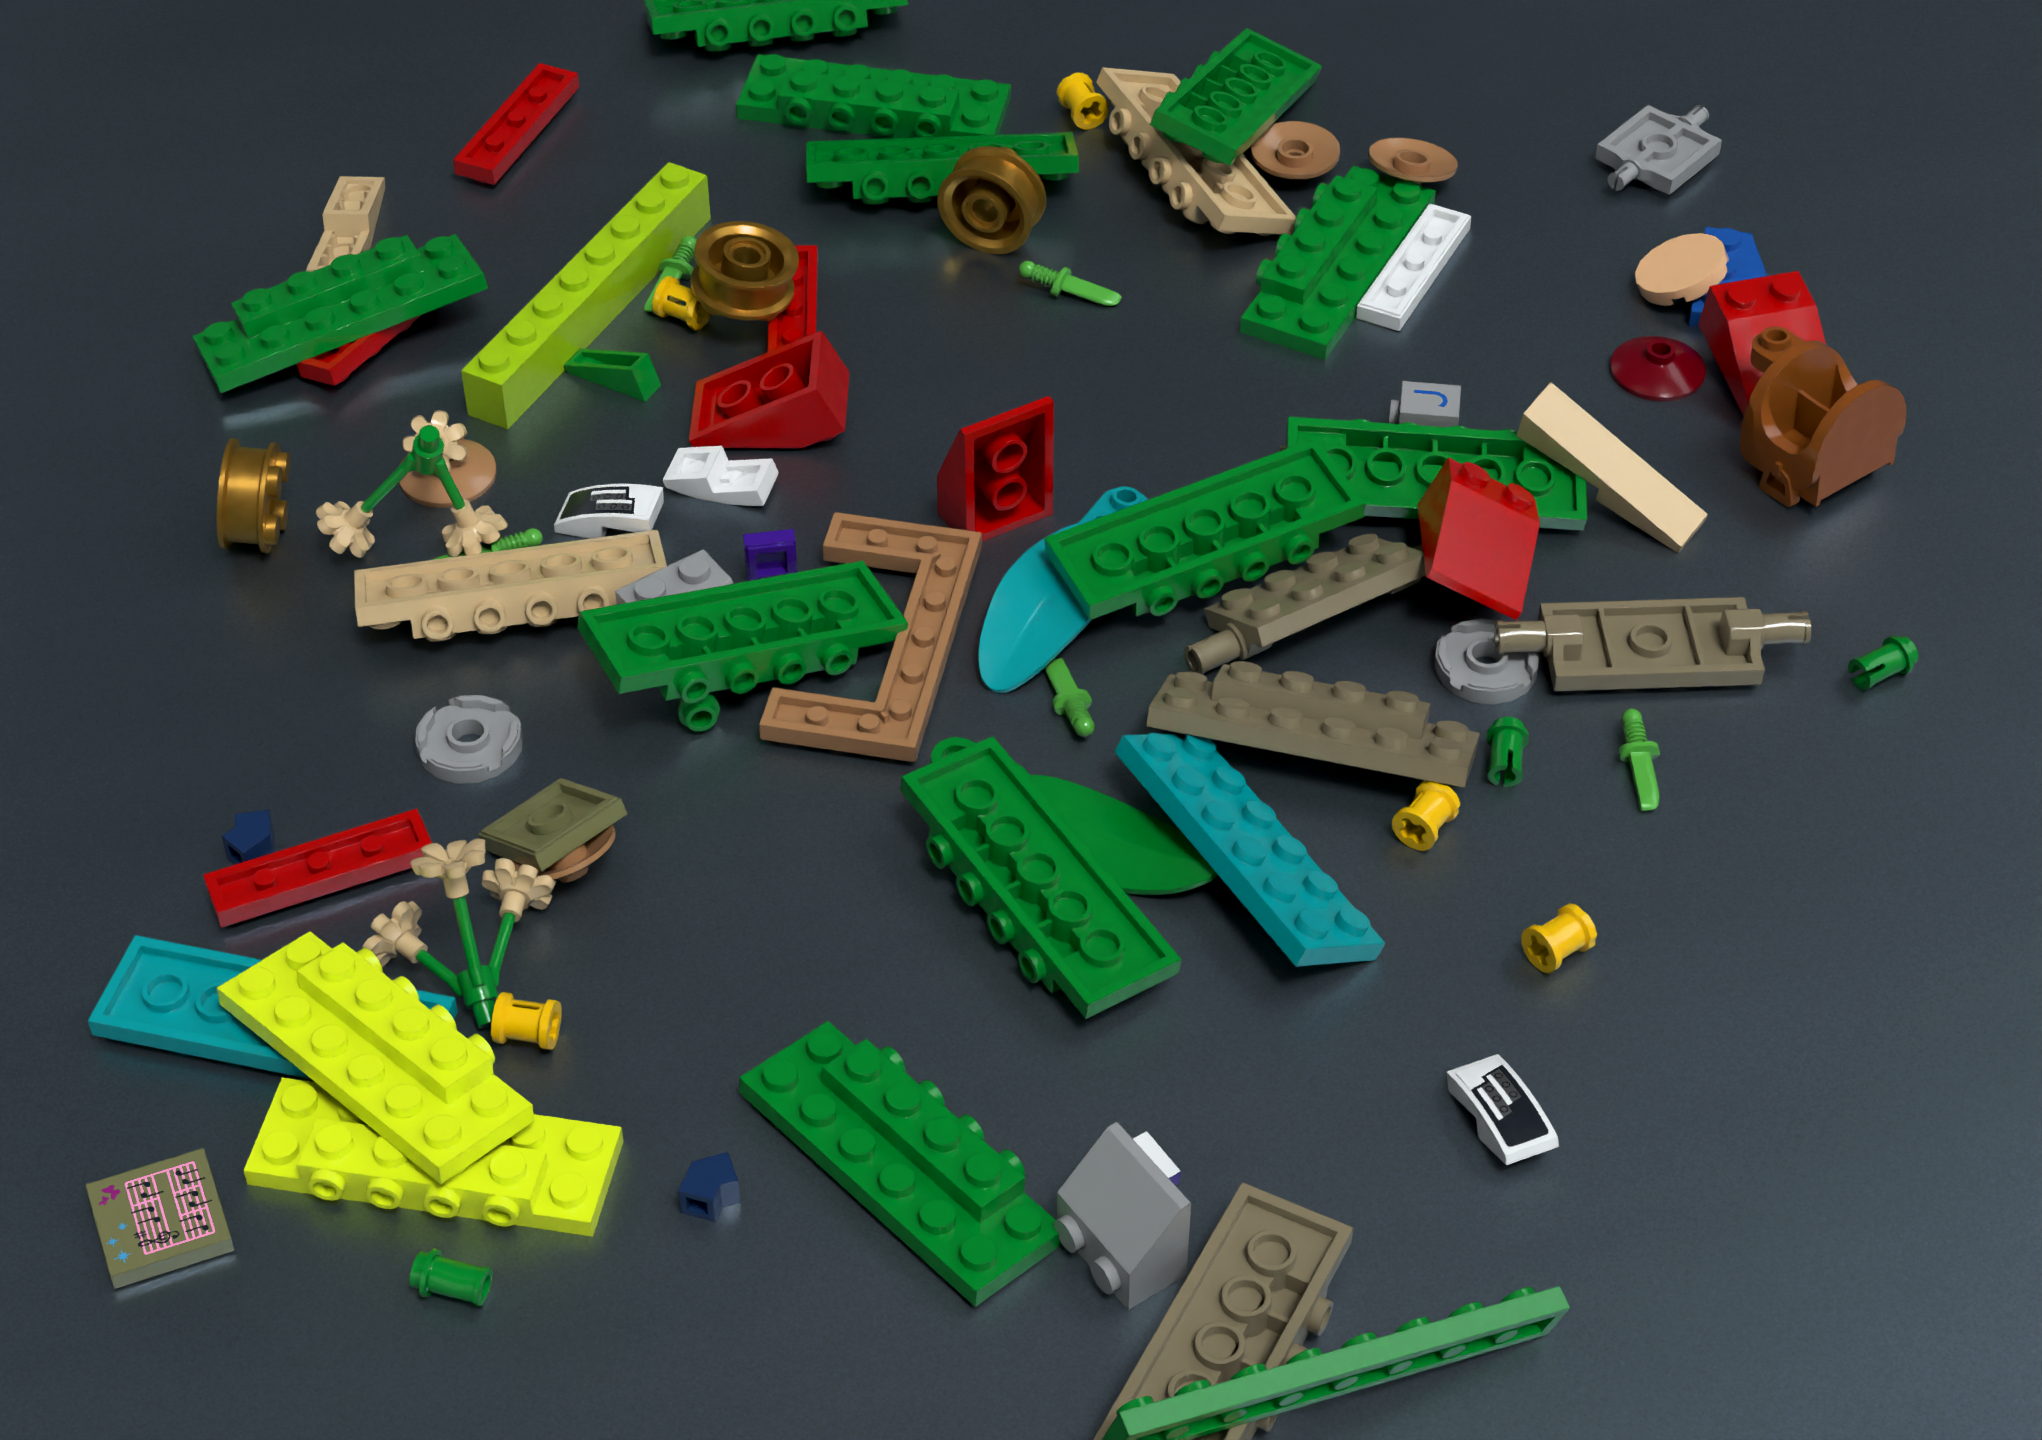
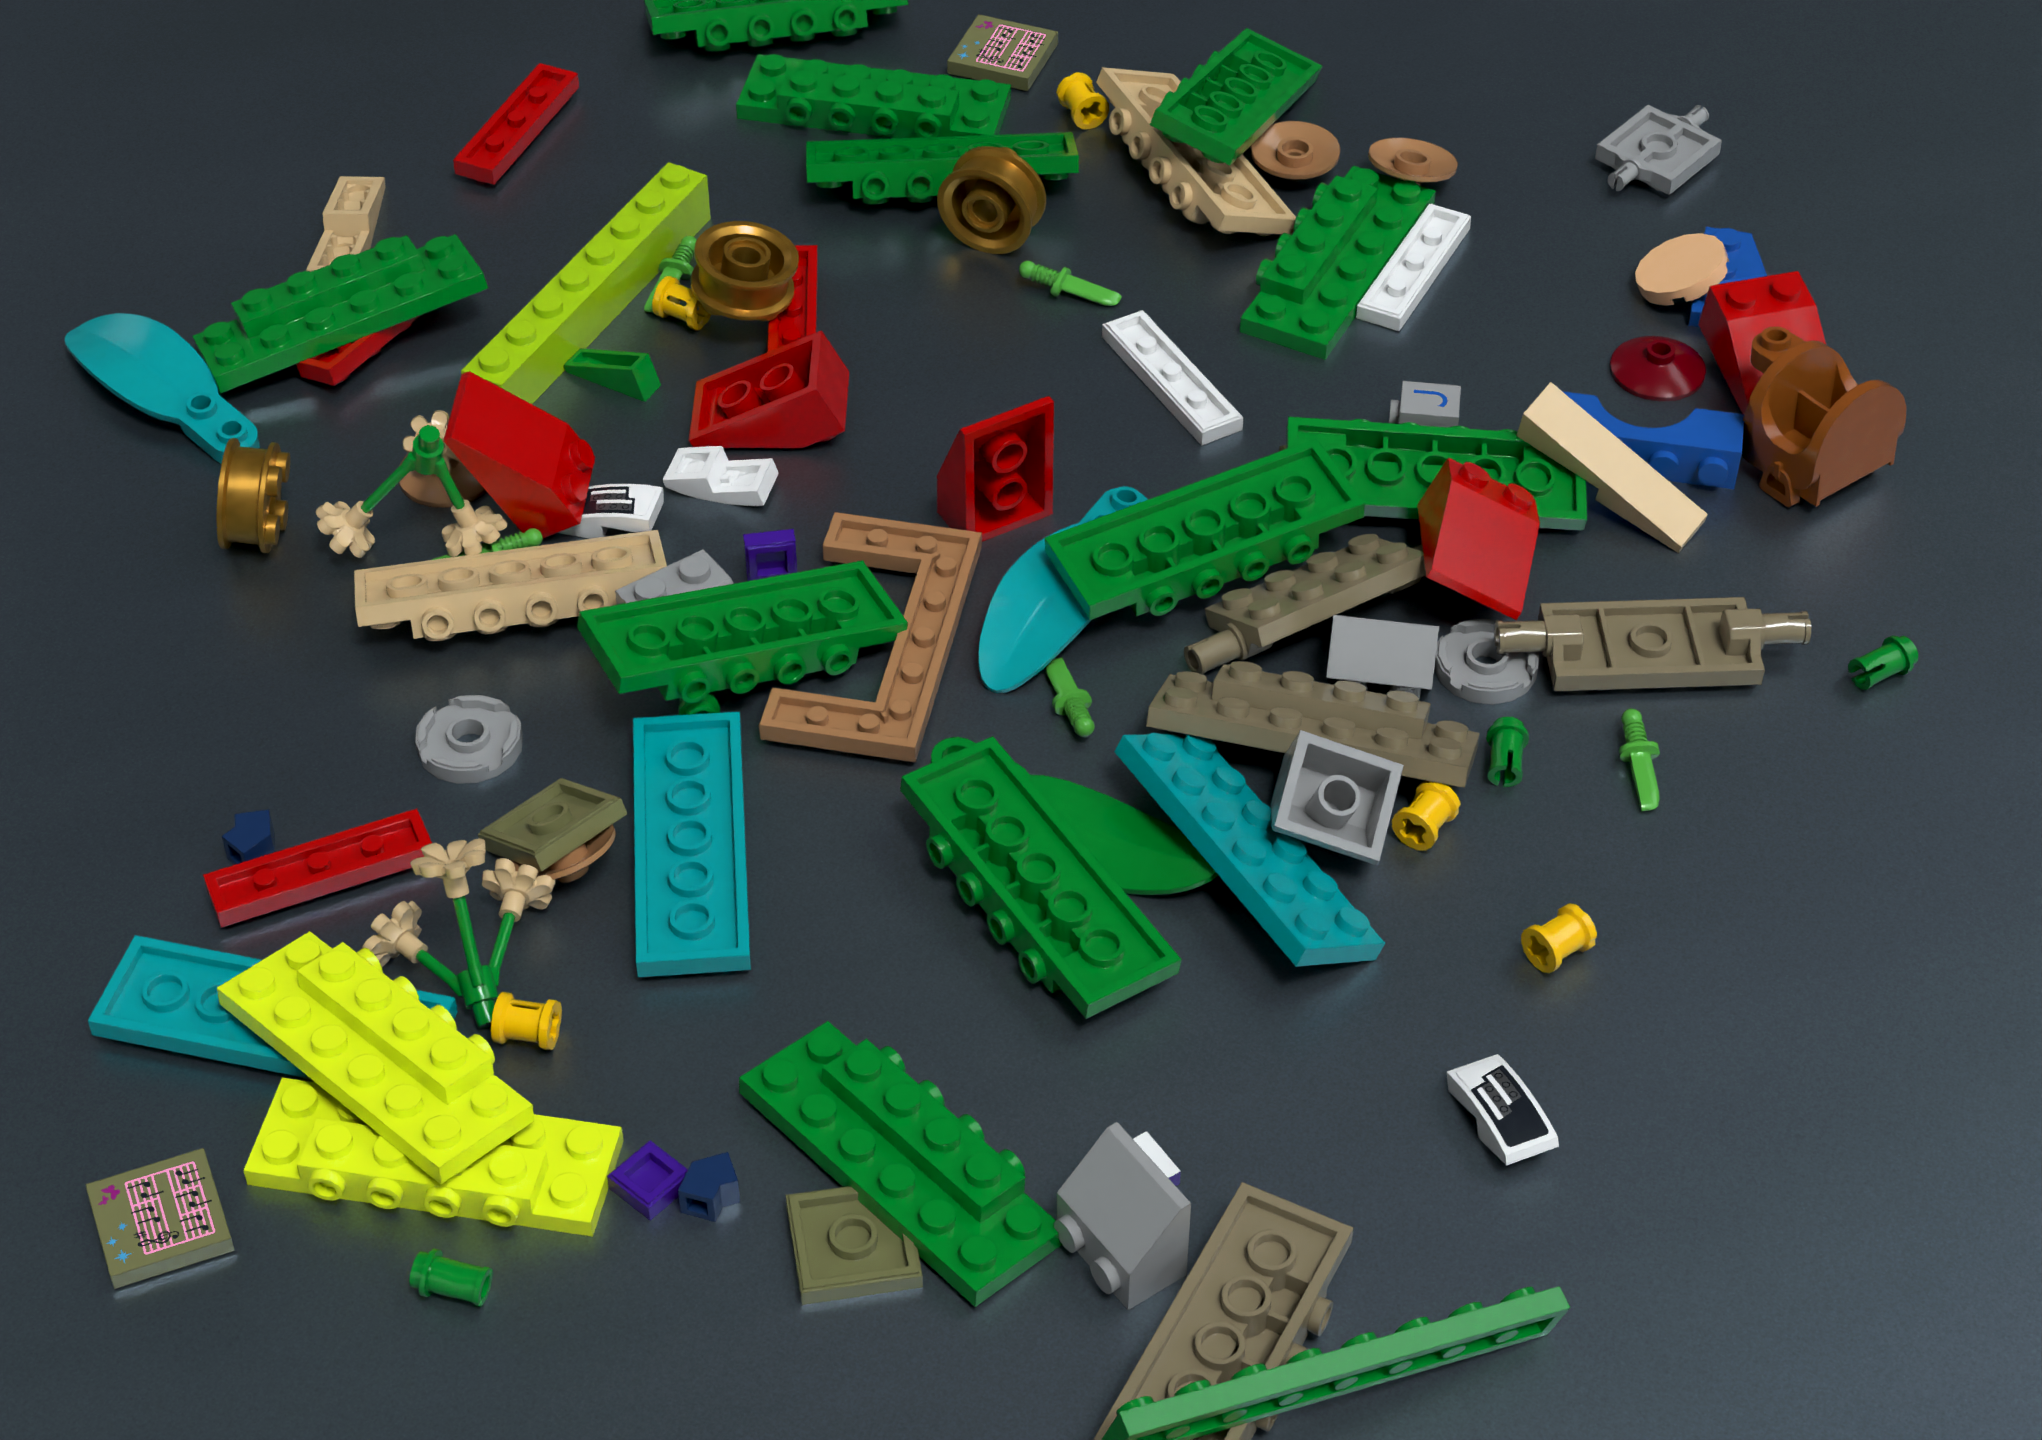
(161, 377): none -> teal plant
(520, 456): none -> red slope
(648, 1180): none -> dark purple tile
(690, 845): none -> teal plate
(846, 1249): none -> olive tile
(1002, 52): none -> olive tile
(1172, 377): none -> white tile
(1335, 796): none -> light grey slope
(1383, 653): none -> light grey slope
(1696, 451): none -> blue arch

